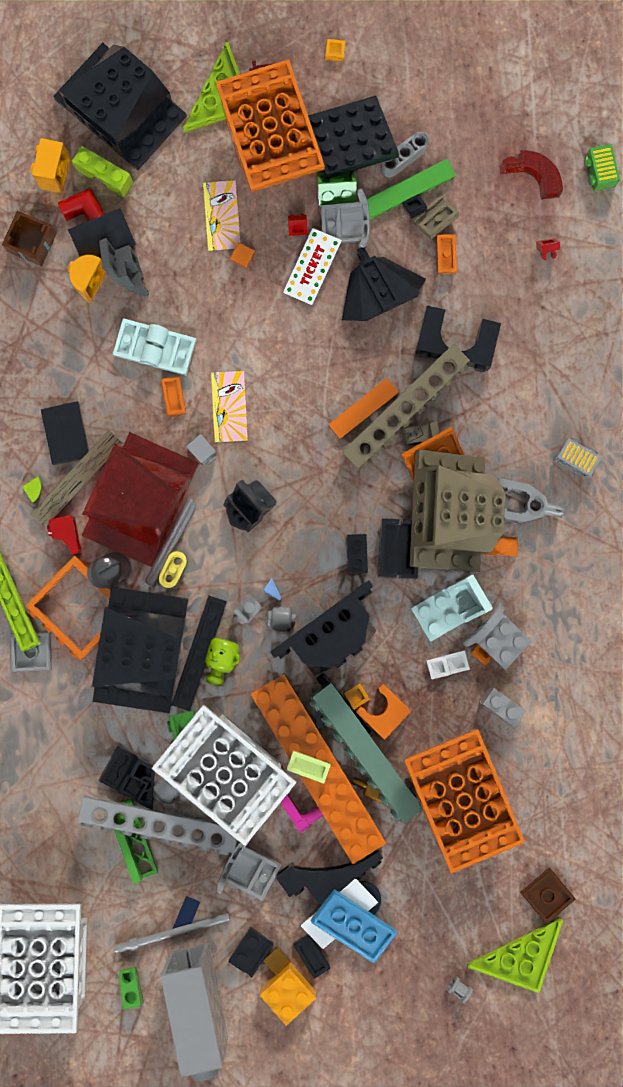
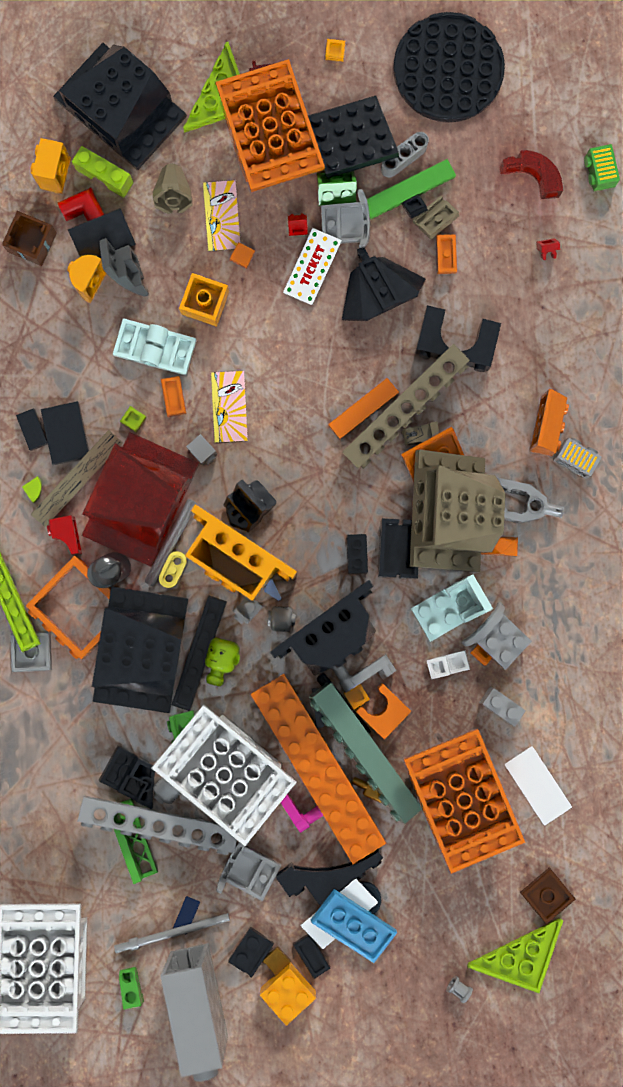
(32, 429): none -> black tile
(133, 419): none -> lime tile
(172, 190): none -> dark tan cone
(204, 299): none -> light orange brick
(233, 557): none -> light orange wedge
(308, 766): yellowish green tile -> none
(381, 666): none -> light grey beam
(448, 67): none -> black tile
(538, 785): none -> white sticker
(549, 423): none -> orange slope

